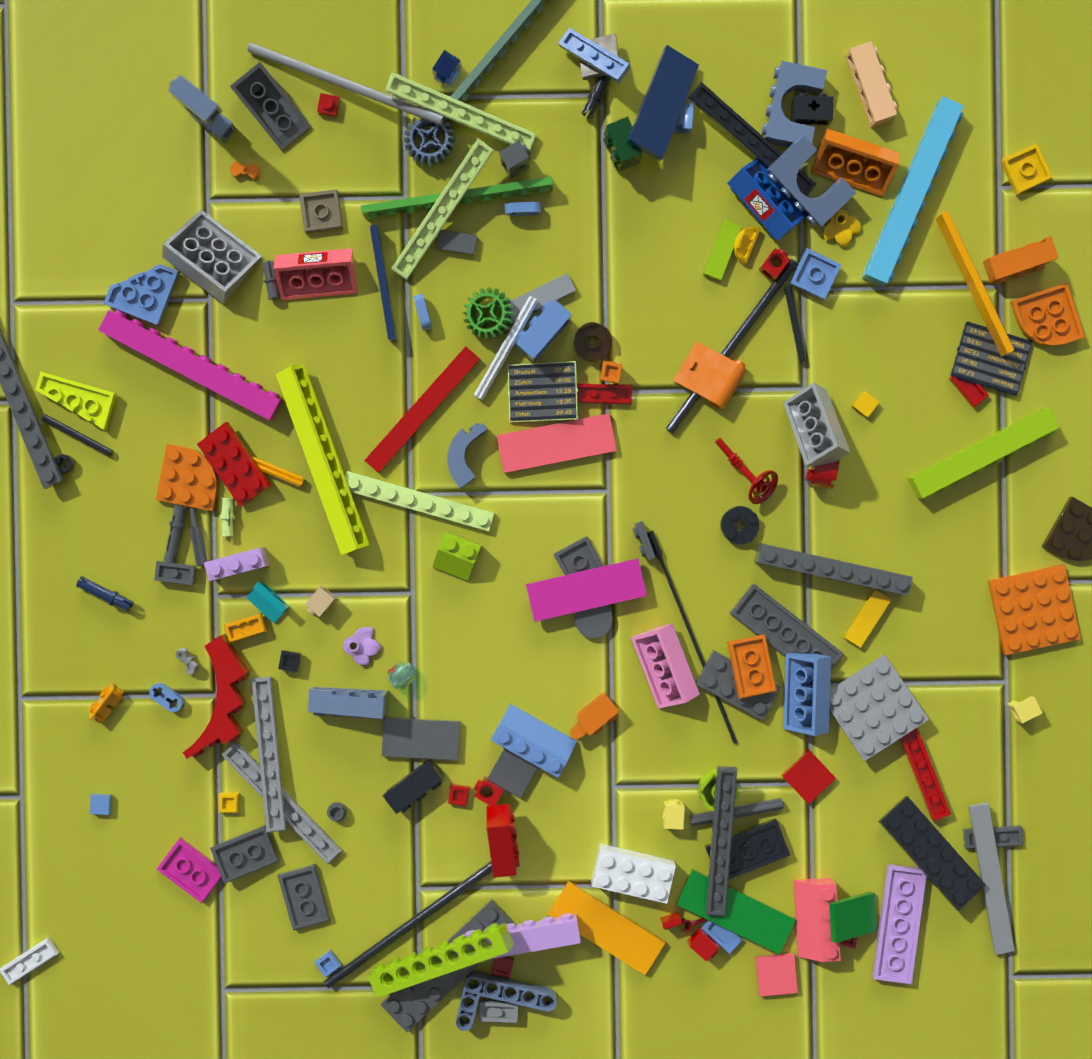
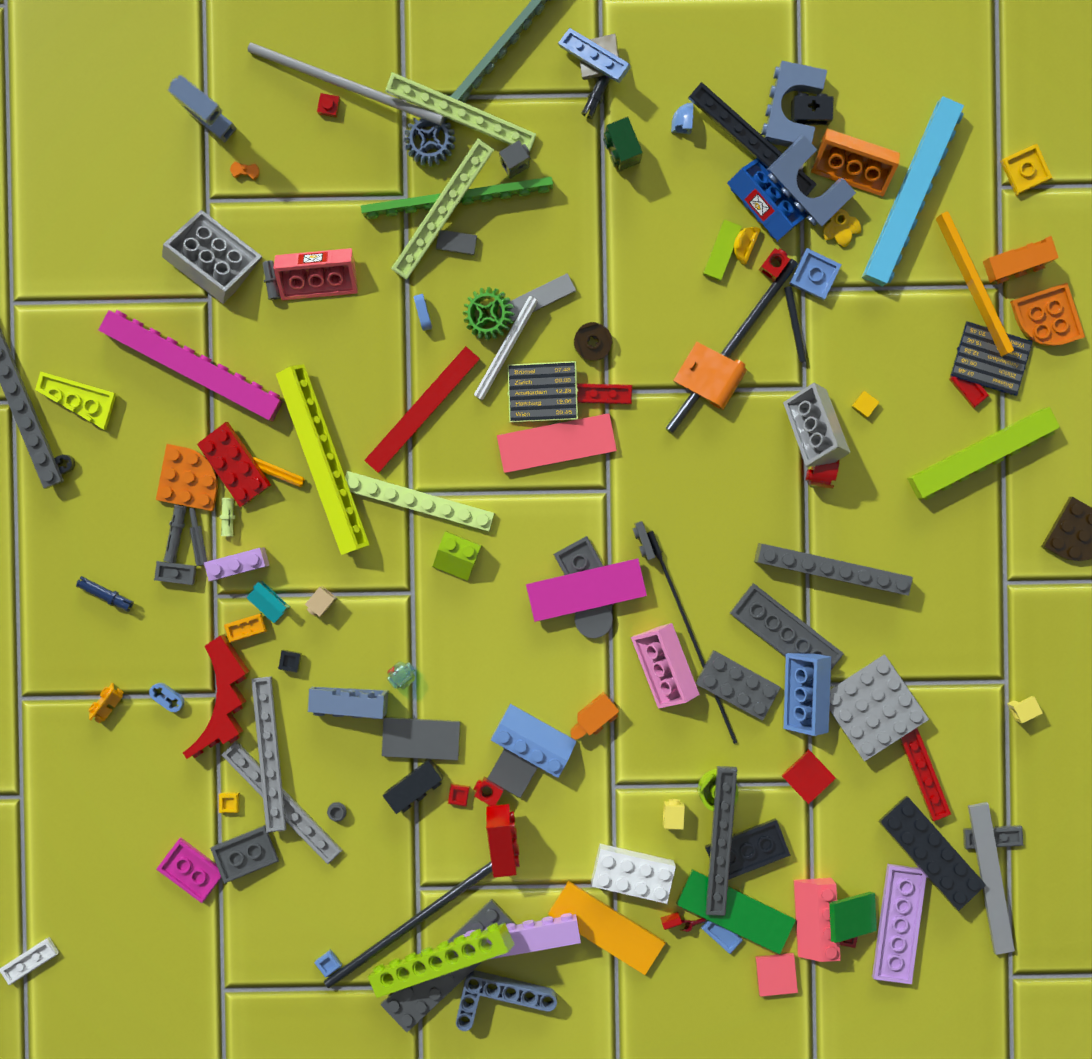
(77, 435): black bar -> none
(100, 804): medium blue tile -> none
(144, 293): medium blue plate -> none
(183, 655): light grey piece -> none
(270, 106): dark grey slope -> none
(304, 897): dark grey tile -> none
(321, 211): dark tan tile -> none
(364, 645): lavender plate -> none
(383, 283): dark blue tile -> none
(446, 68): clear blue brick -> none
(457, 454): sand blue arch -> none
(498, 1011): light grey plate -> none
(502, 966): red tile -> none
(523, 209): medium blue beam -> none
(543, 330): medium blue brick -> none
(611, 372): orange panel -> none
(663, 103): dark blue tile -> none
(703, 944): red brick -> none
(740, 811): dark grey axle -> none
(748, 518): black plate -> none
(751, 666): orange tile -> none
(757, 482): red dish -> none
(867, 618): yellow tile -> none
(871, 84): light nougat brick -> none
(1034, 609): orange plate -> none

